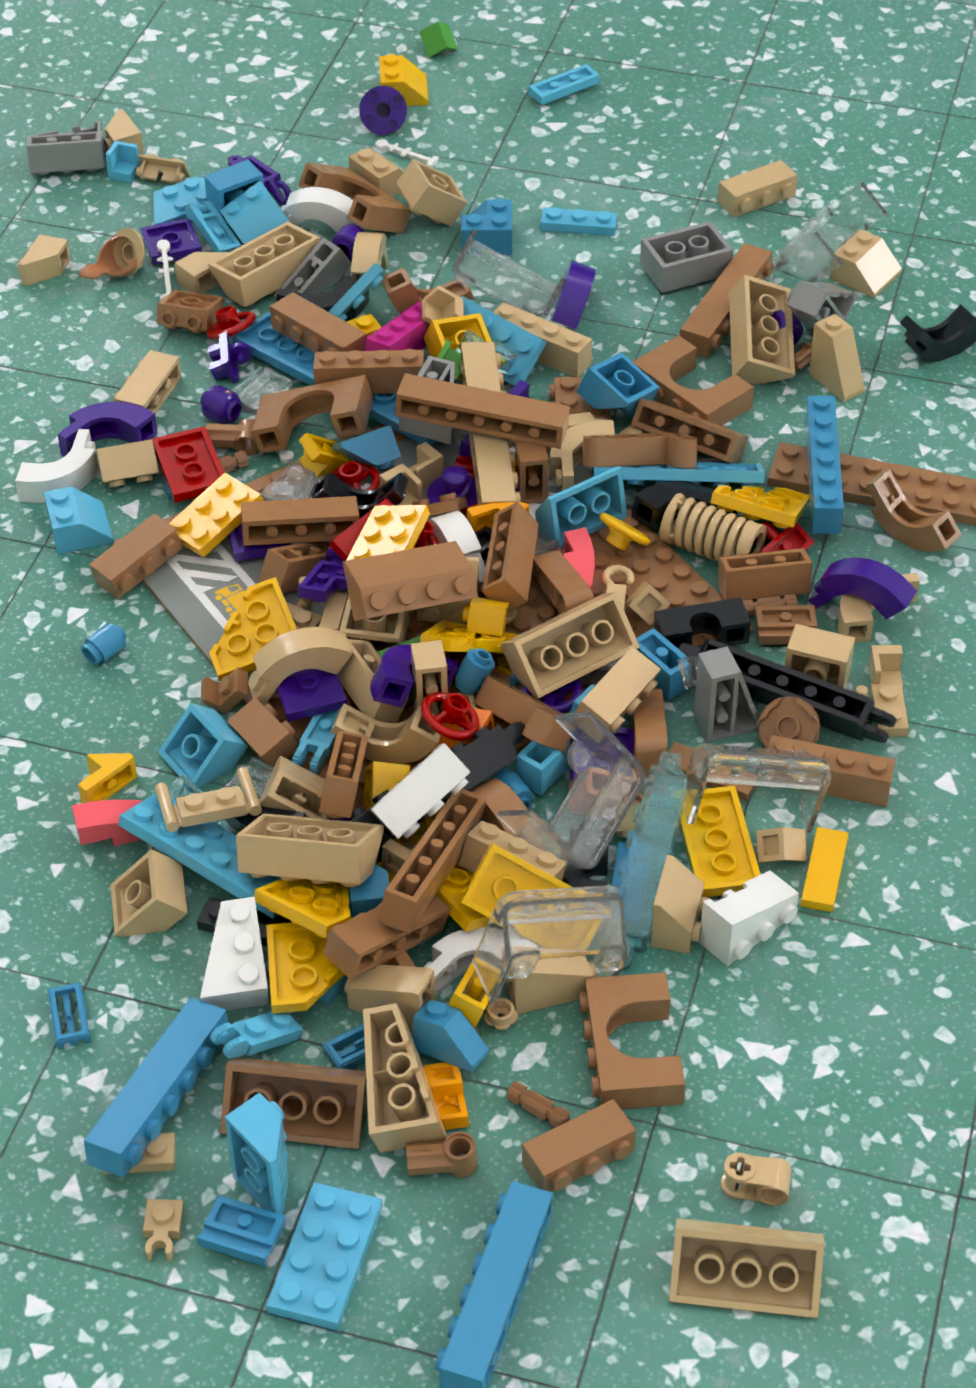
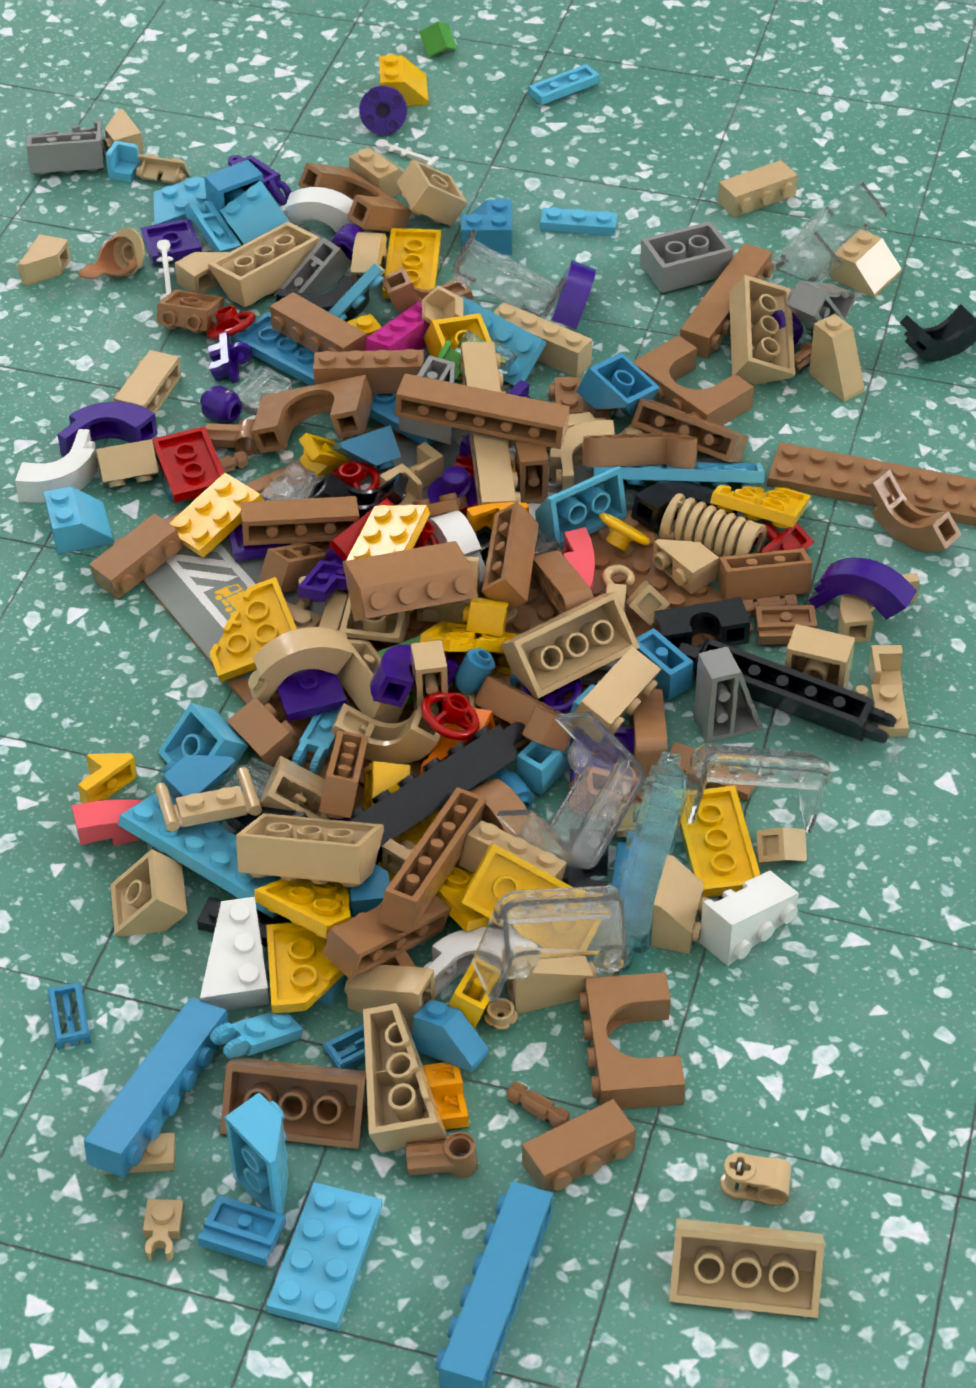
(103, 644): dark azure brick -> none
(195, 773): none -> dark azure slope
(227, 693): medium nougat bracket -> none
(417, 252): none -> yellow plate
(421, 792): white wedge -> none
(686, 563): none -> tan slope
(688, 670): clear tile -> none
(789, 719): medium nougat tile -> none
(823, 465): dark azure brick -> none
(824, 869): yellow tile -> none
(853, 773): medium nougat brick -> none

